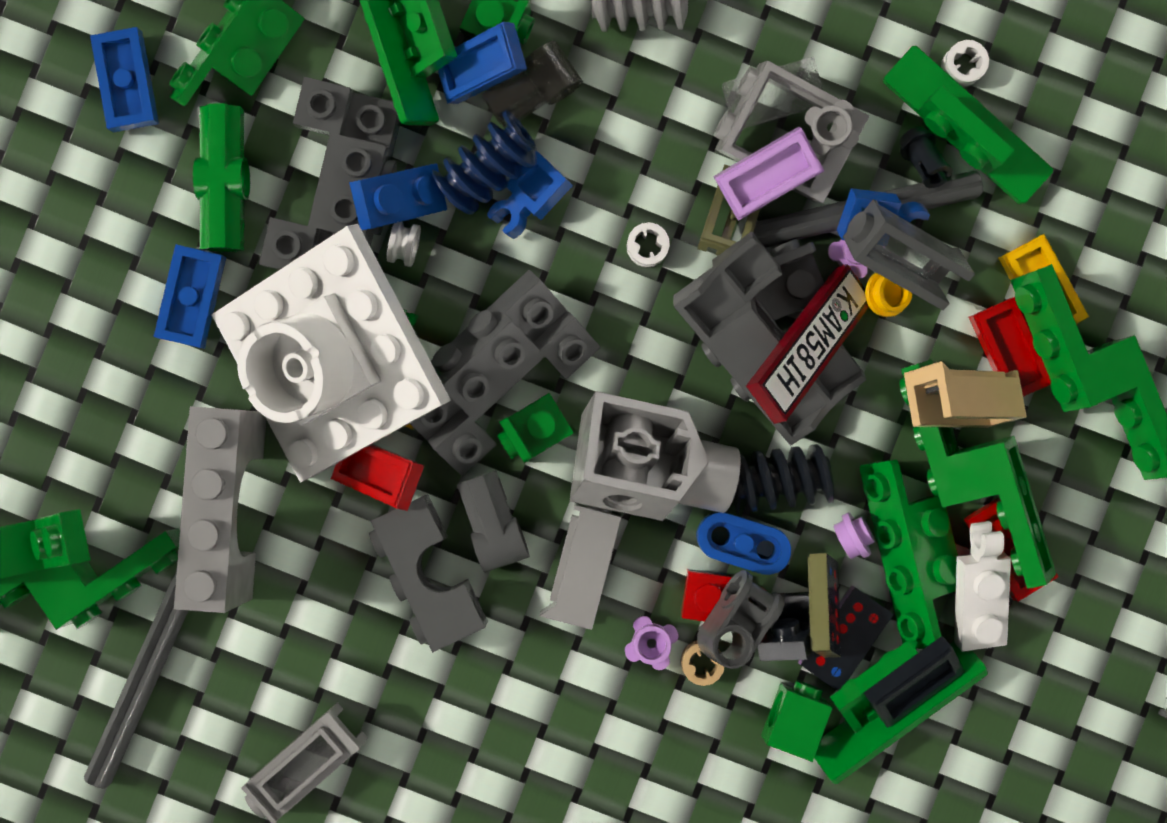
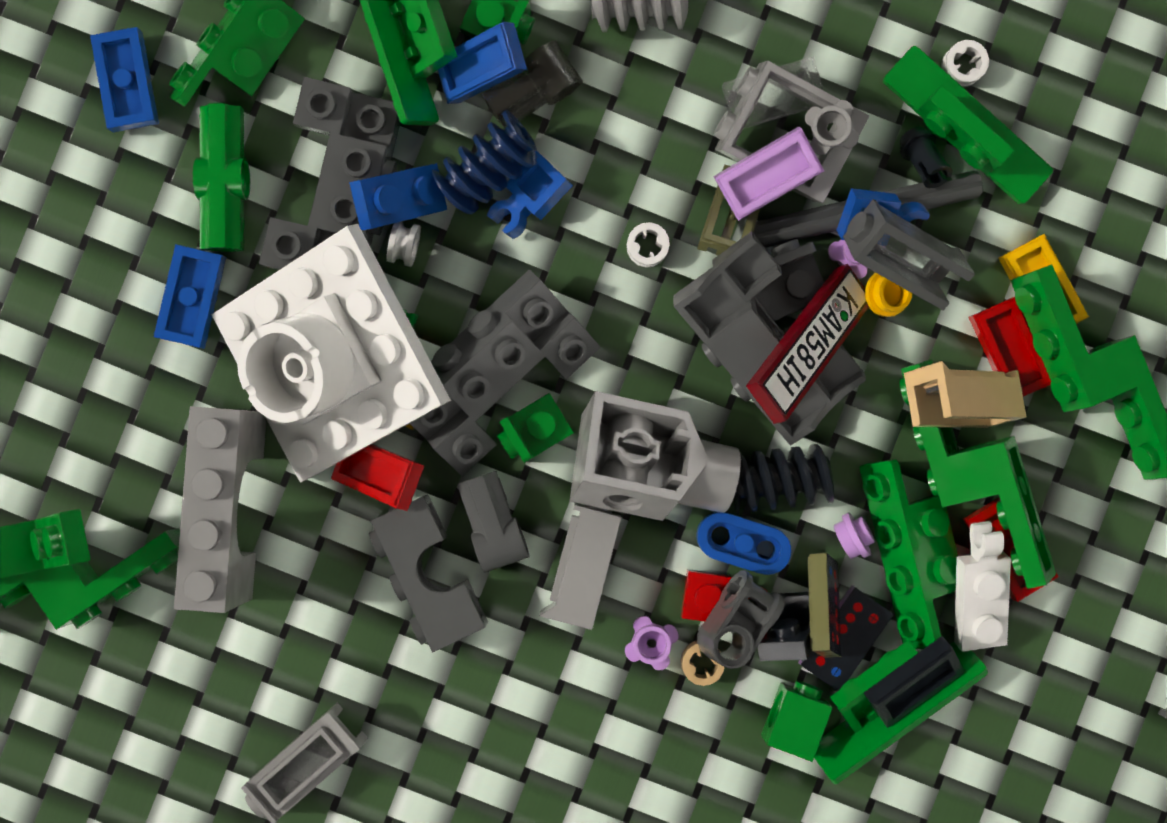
(136, 691): dark grey axle -> none

